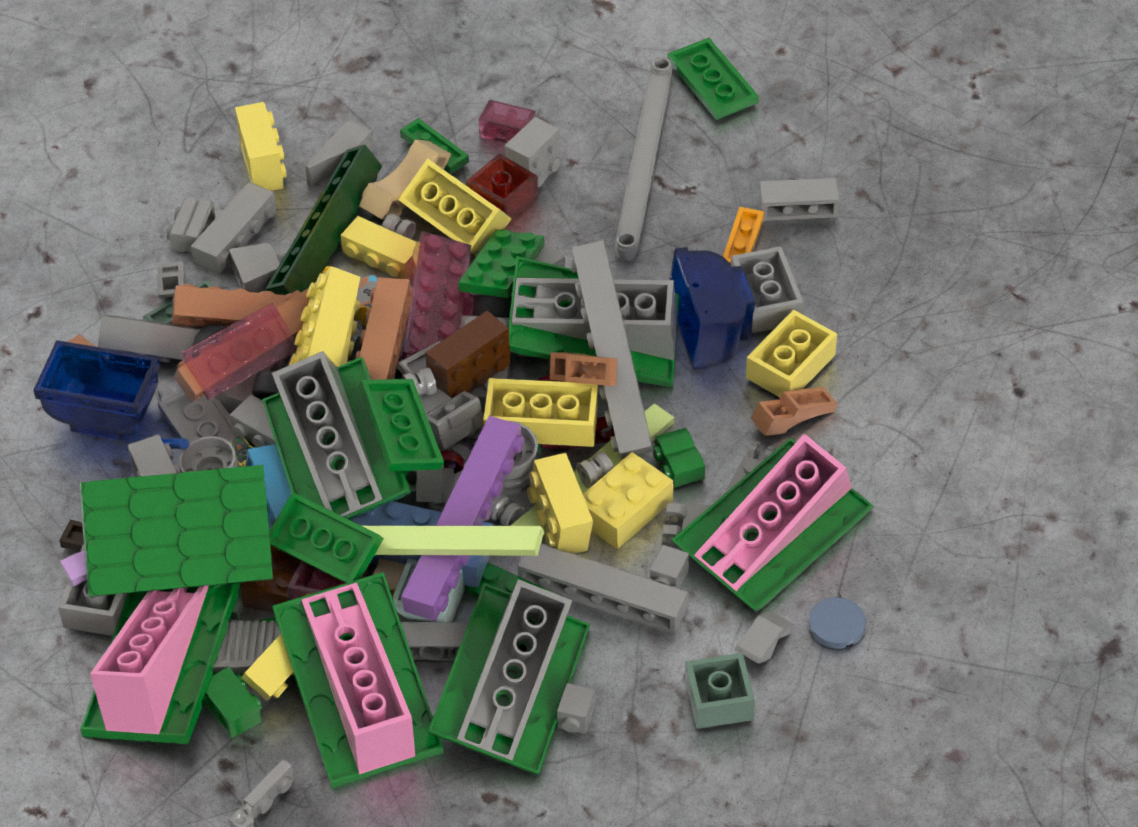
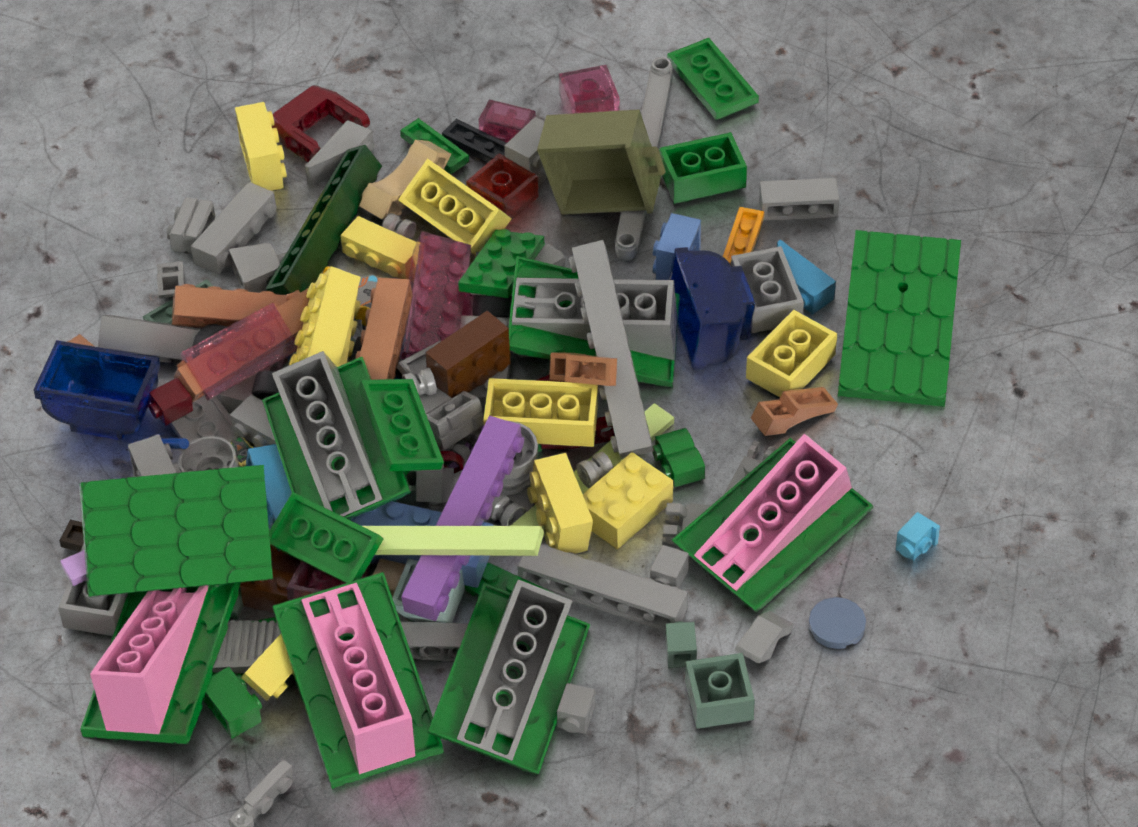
(170, 402): none -> dark red brick
(308, 110): none -> dark red connector
(474, 140): none -> black plate
(588, 91): none -> clear pink brick
(600, 162): none -> olive container
(676, 233): none -> medium blue brick
(680, 643): none -> sand green brick
(703, 167): none -> green brick
(814, 285): none -> dark azure slope
(899, 318): none -> green piece
(917, 536): none -> medium azure brick

